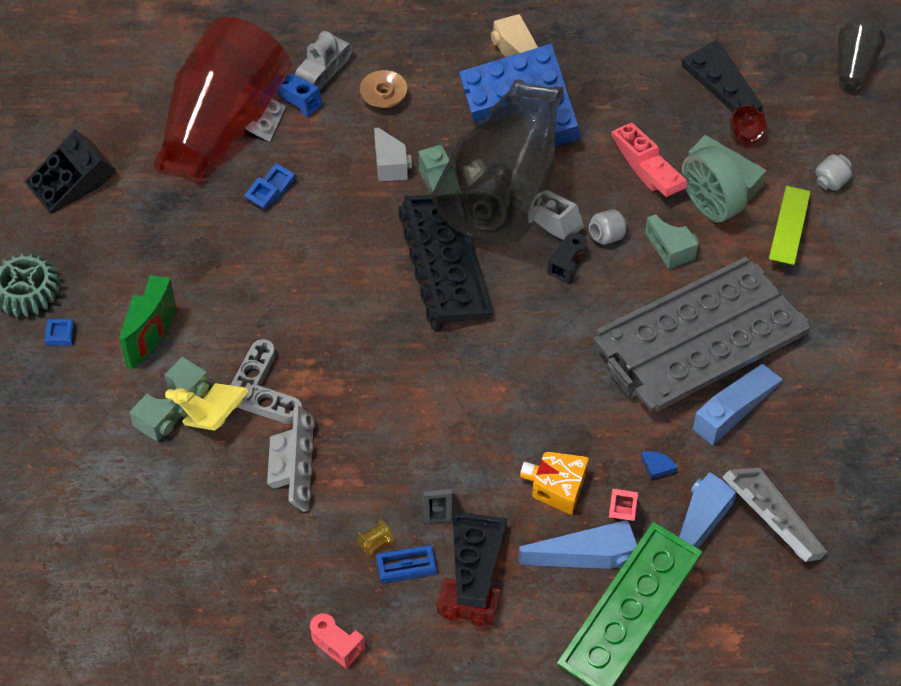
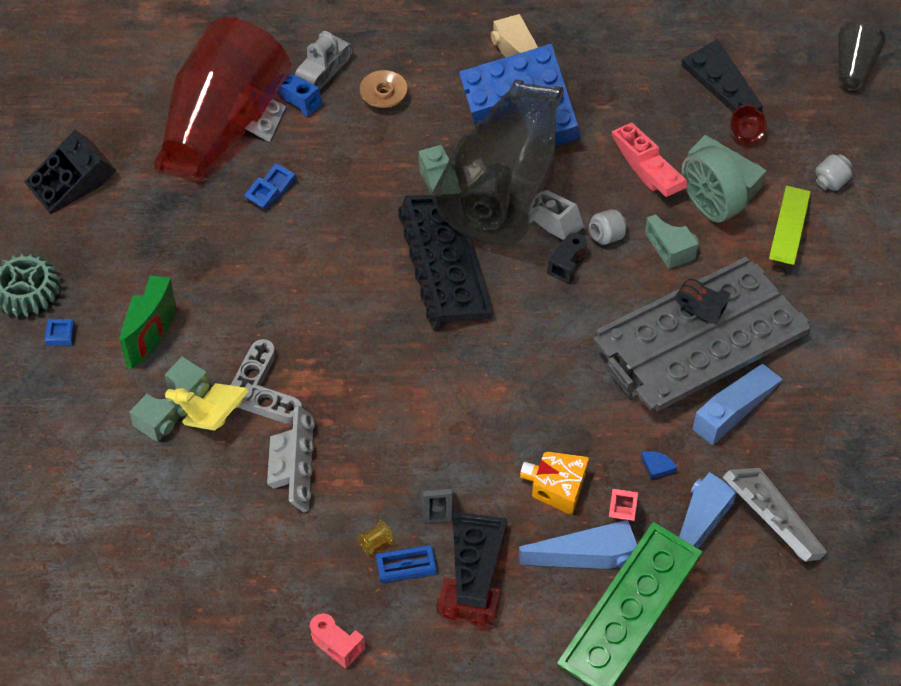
(391, 157): light grey slope -> none
(702, 300): none -> black leg

